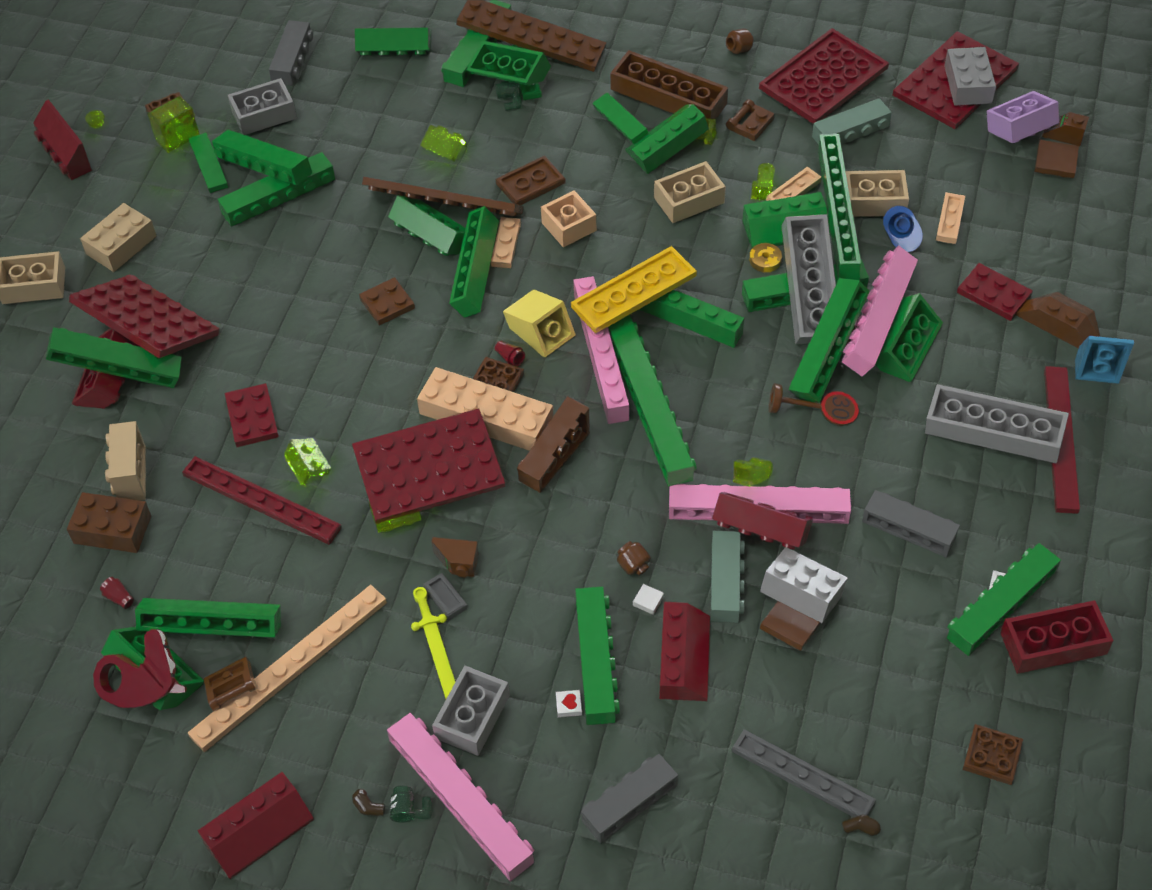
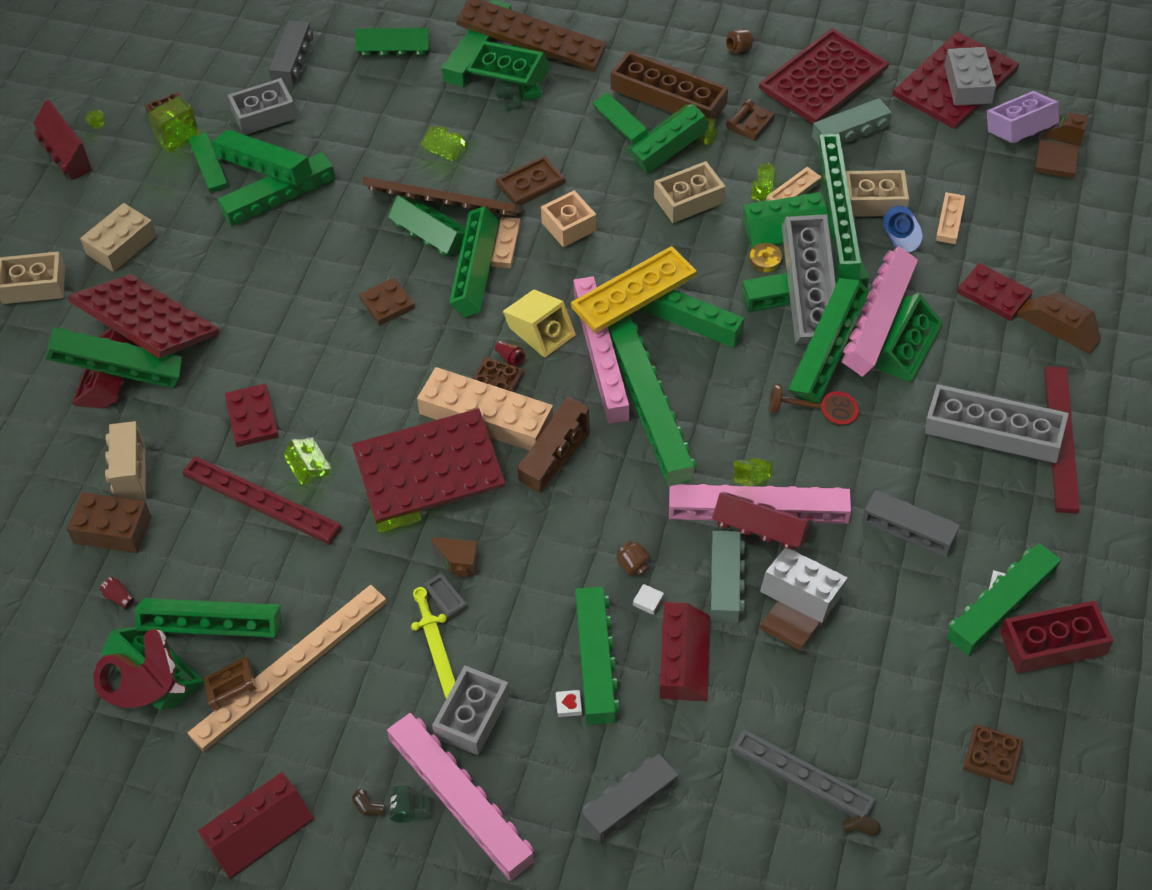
(1102, 359): dark azure slope -> none

